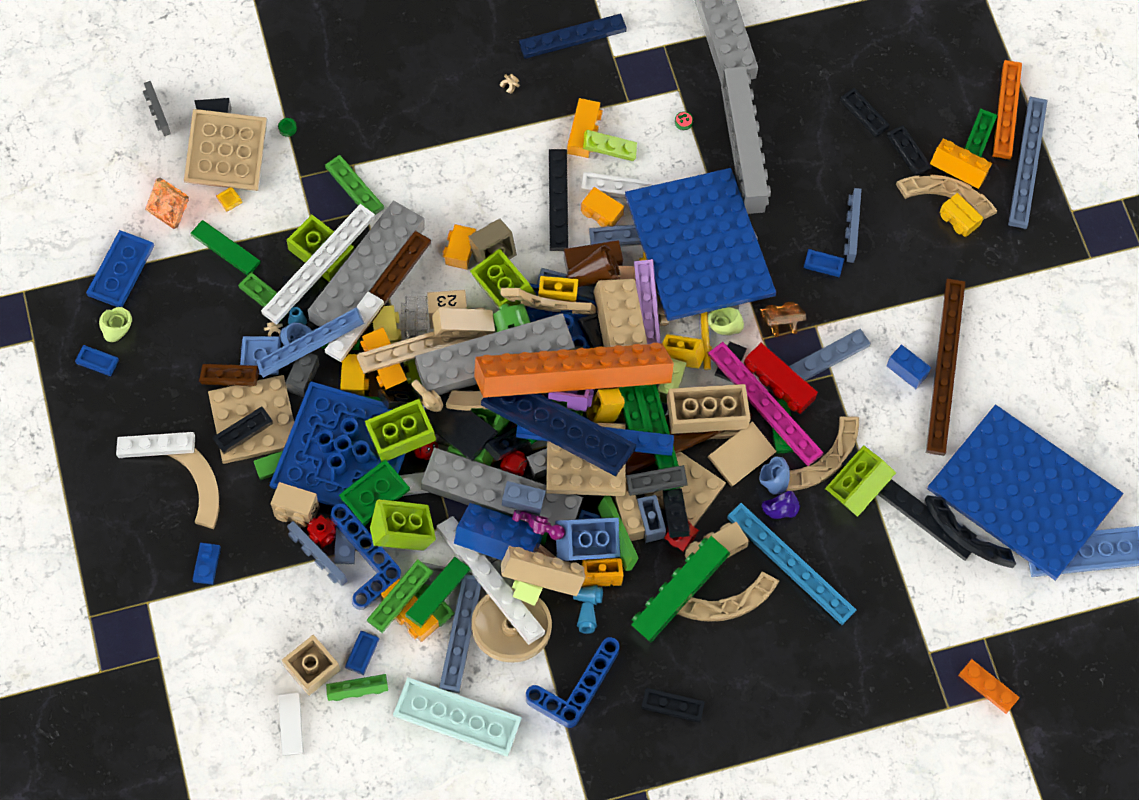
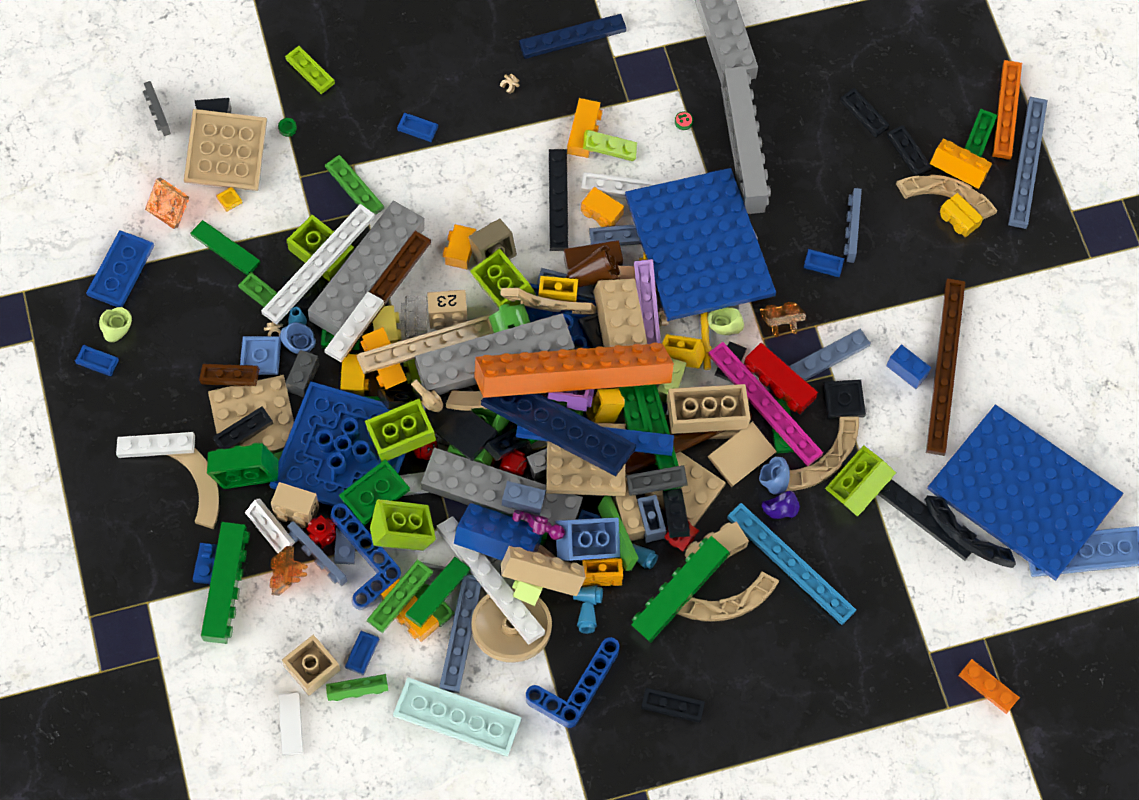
(224, 583): none -> green brick
(242, 466): none -> green brick
(269, 525): none -> white plate
(285, 571): none -> clear orange plate
(310, 70): none -> lime plate
(310, 342): medium blue tile -> none
(417, 127): none -> blue tile
(462, 322): tan brick -> none
(646, 557): none -> dark azure cone
(844, 399): none -> black tile

